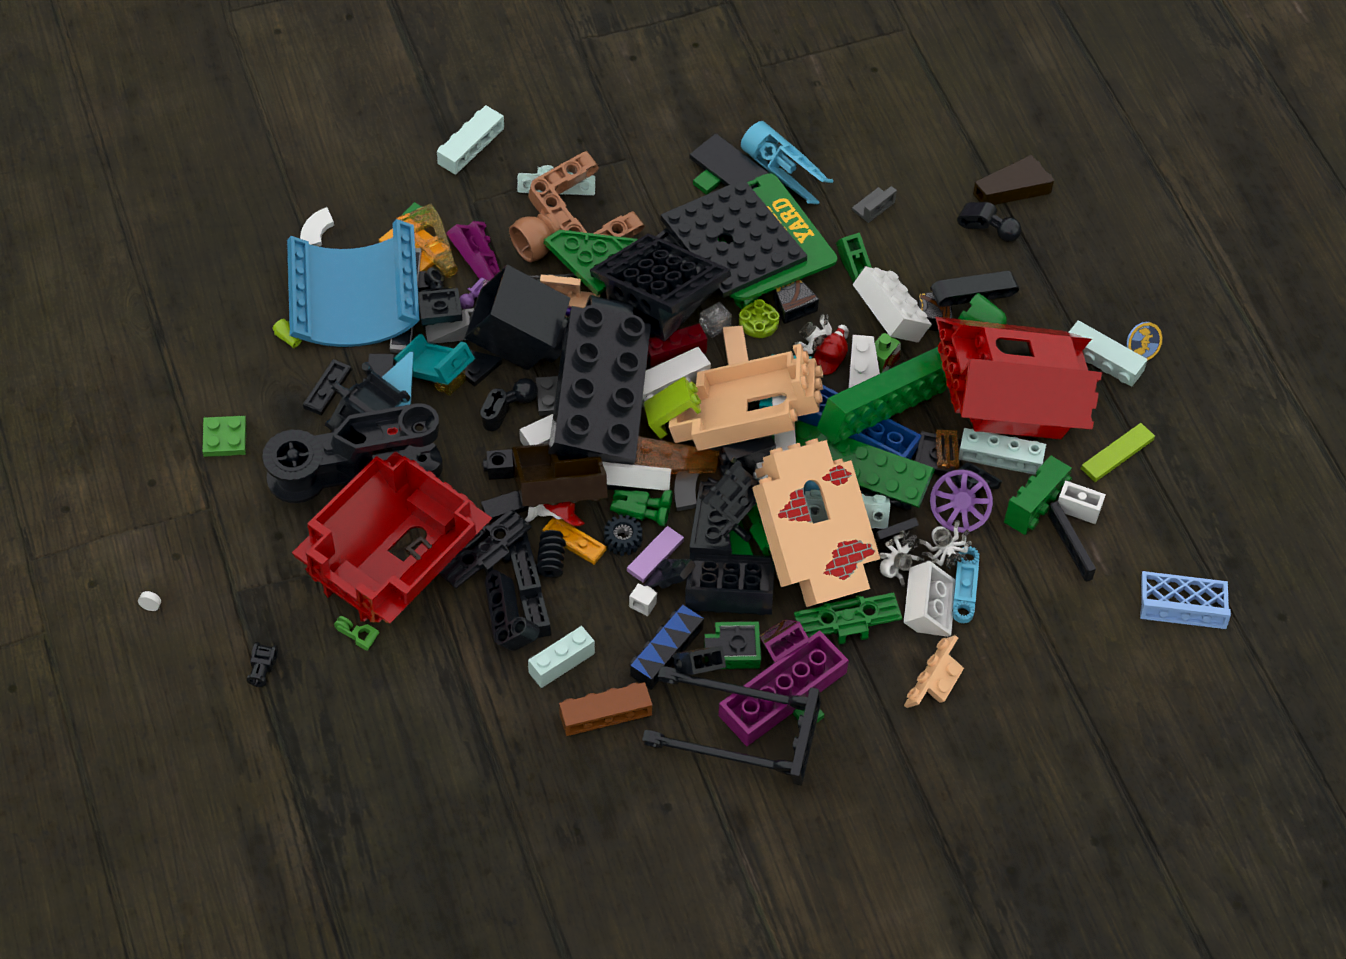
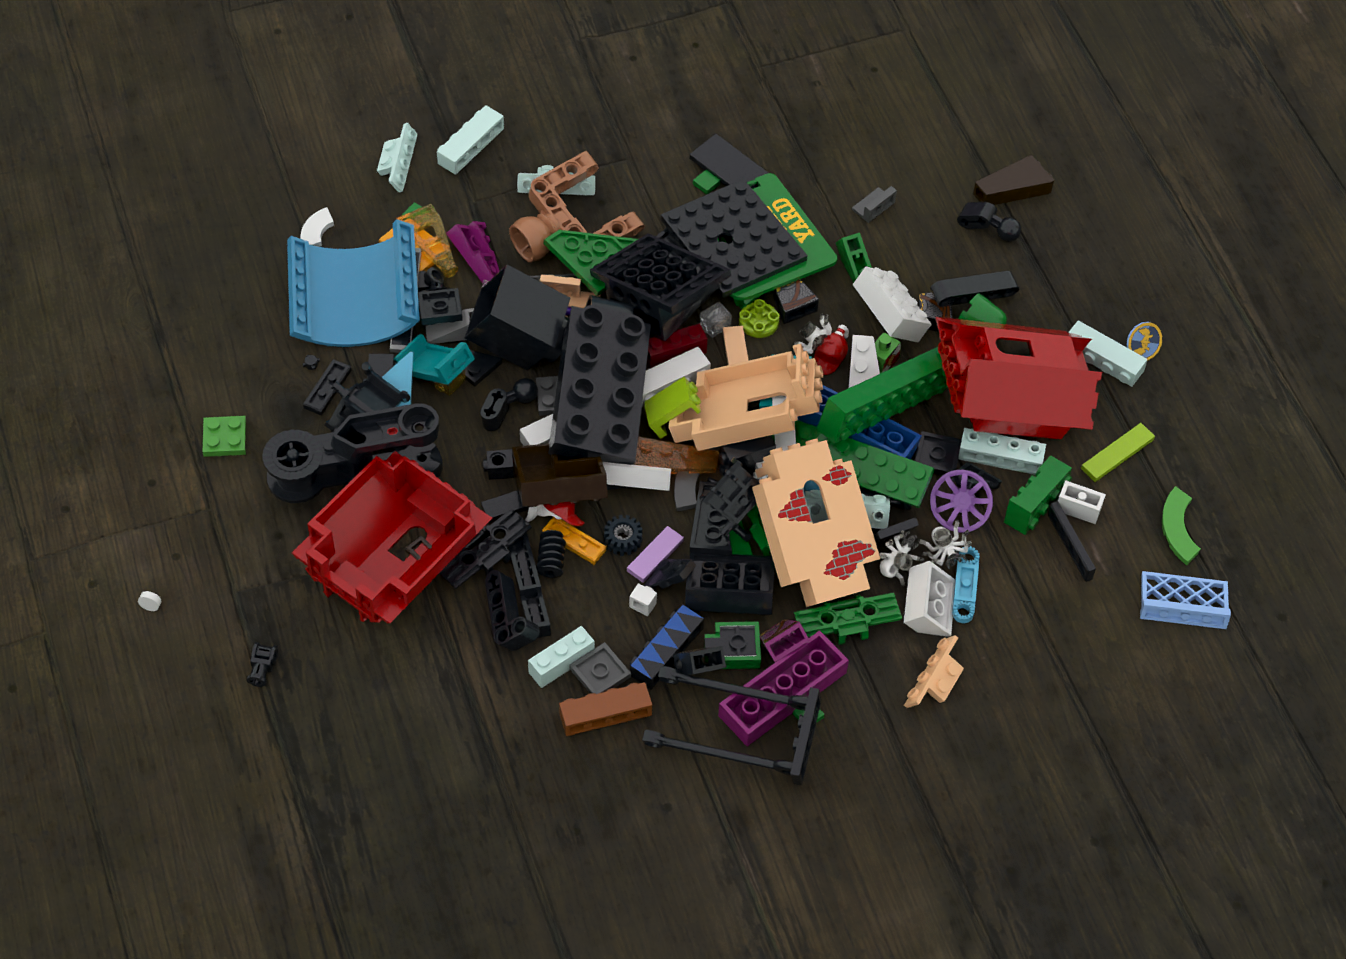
(282, 331): lime cone -> none
(311, 362): none -> black piece
(344, 625): bright green piece -> none
(397, 157): none -> light aqua bracket
(467, 300): medium lavender axle -> none
(600, 670): none -> dark grey plate
(636, 504): green piece -> none
(762, 143): medium azure piece -> none
(947, 462): clear orange tile -> none
(1174, 526): none -> bright green tile

